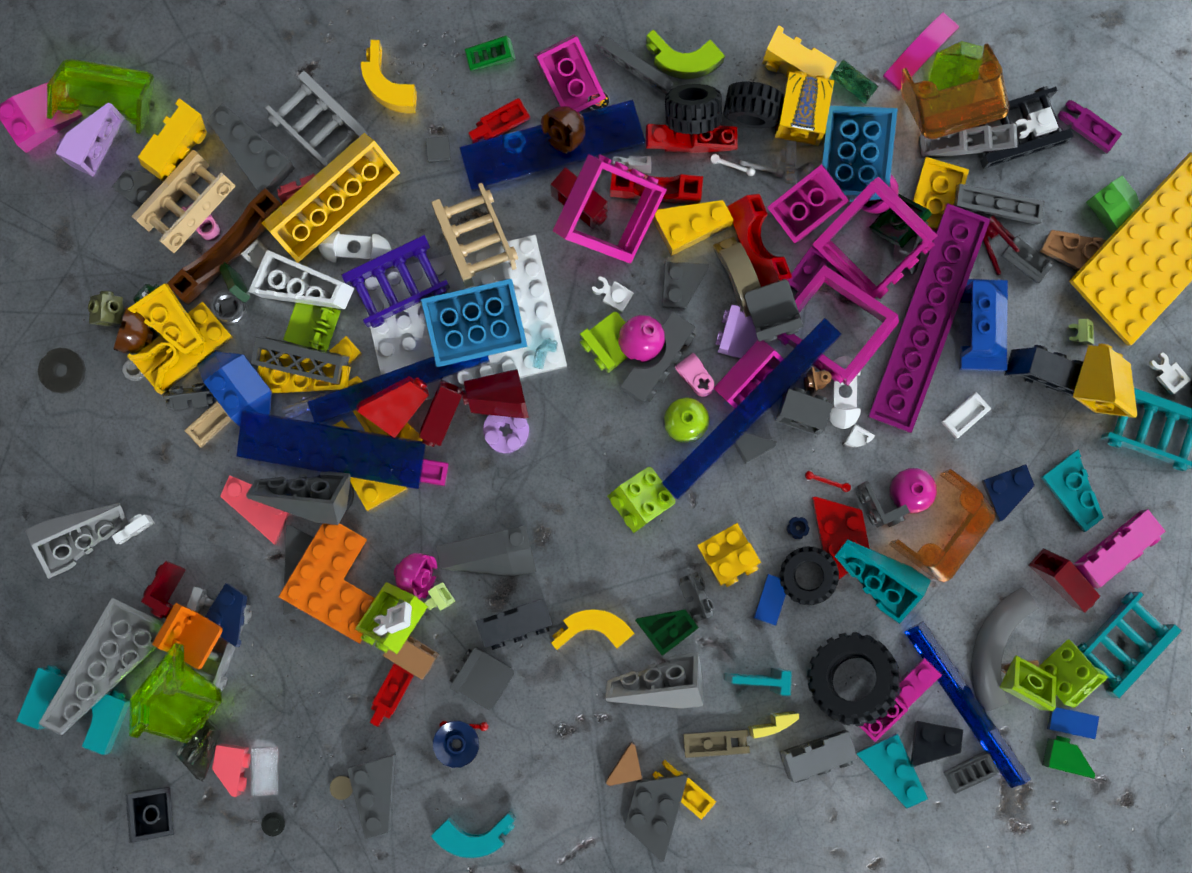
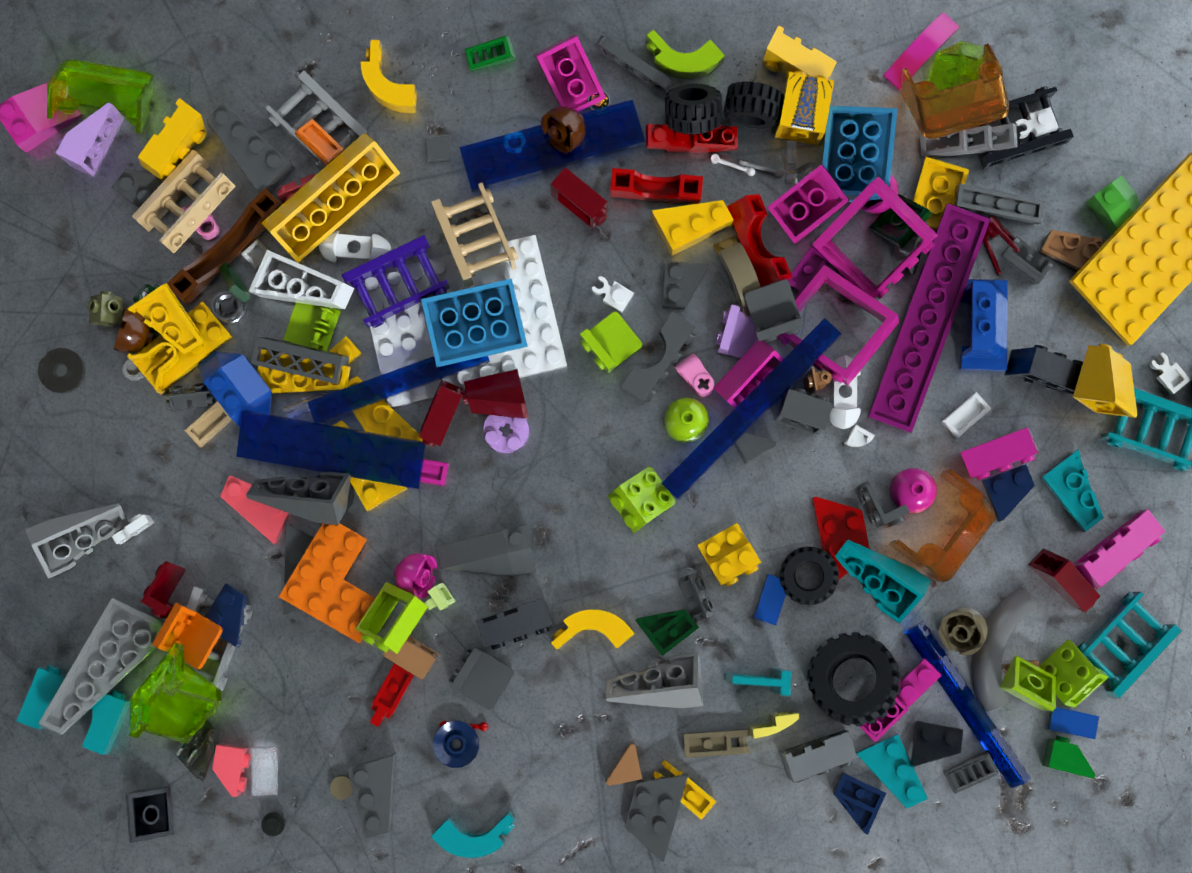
(319, 141): none -> orange tile
(394, 405): red slope -> none
(395, 620): white plate -> none
(500, 121): red hinge -> none
(541, 351): clear light blue arm -> none
(638, 222): dark pink window -> none
(640, 163): white plate -> none
(641, 338): dark pink cylinder -> none
(804, 528): dark blue plate -> none
(845, 487): red hinge -> none
(854, 81): clear green hinge -> none
(859, 800): none -> dark blue wing
(963, 630): none -> dark tan cylinder
(1000, 453): none -> dark pink wedge
(1085, 332): yellowish green tile -> none
(1090, 126): magenta hinge -> none

